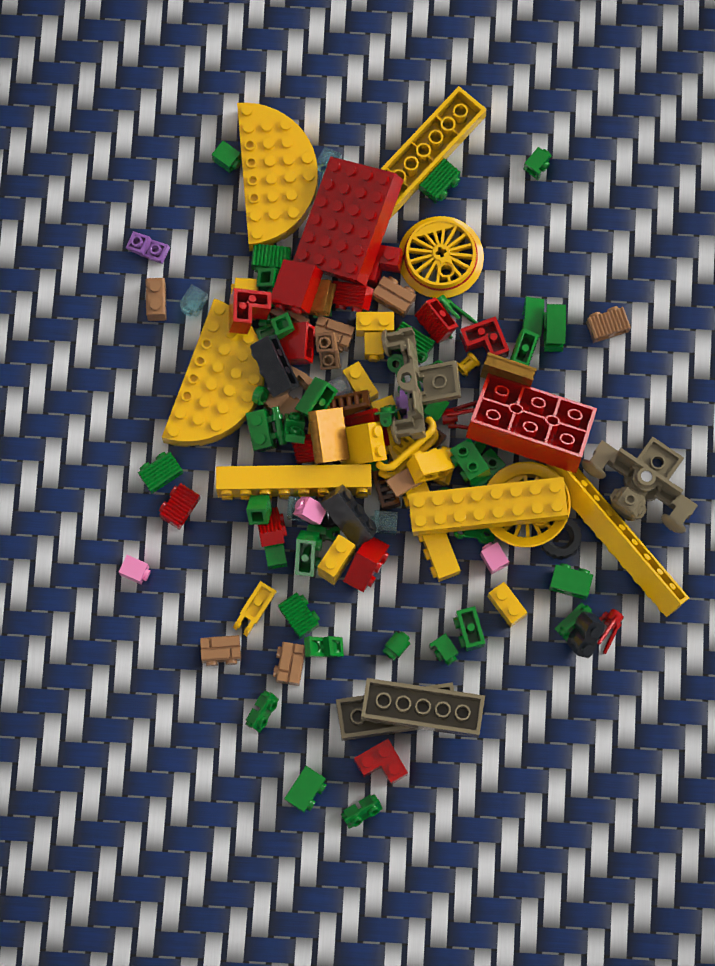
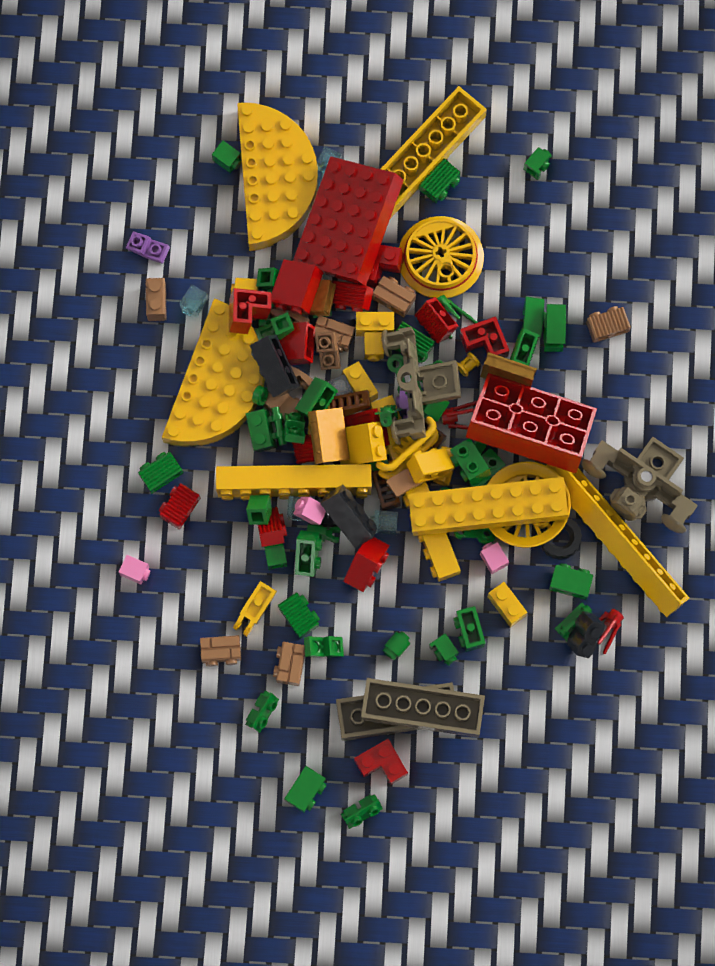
(269, 256): green brick -> none
(336, 559): yellow brick -> none

